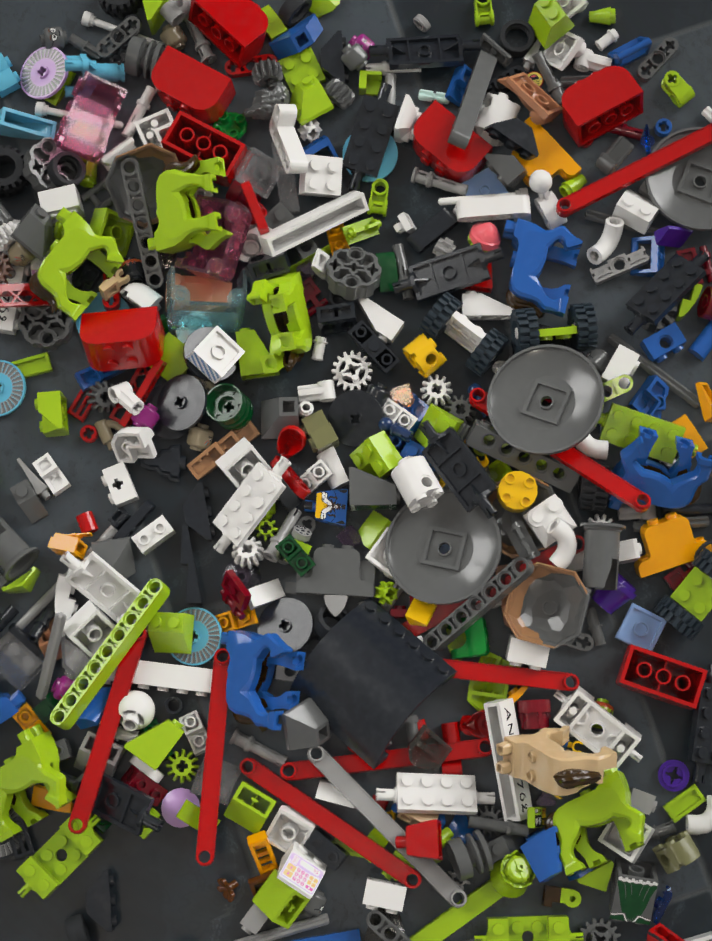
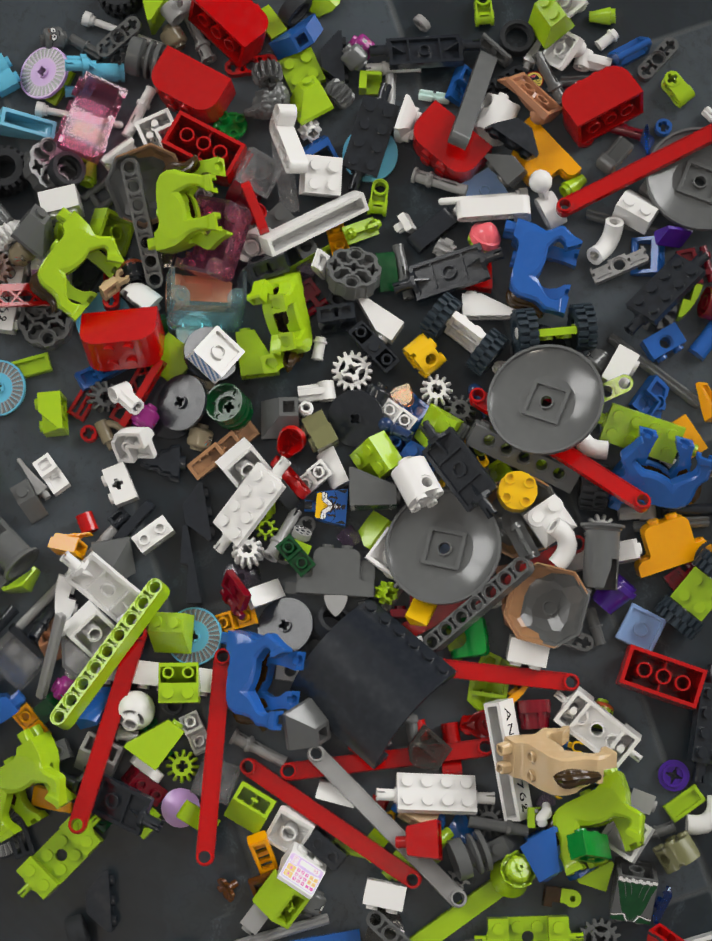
(179, 683): none -> lime slope
(544, 814): none -> white arm
(588, 846): none -> green brick

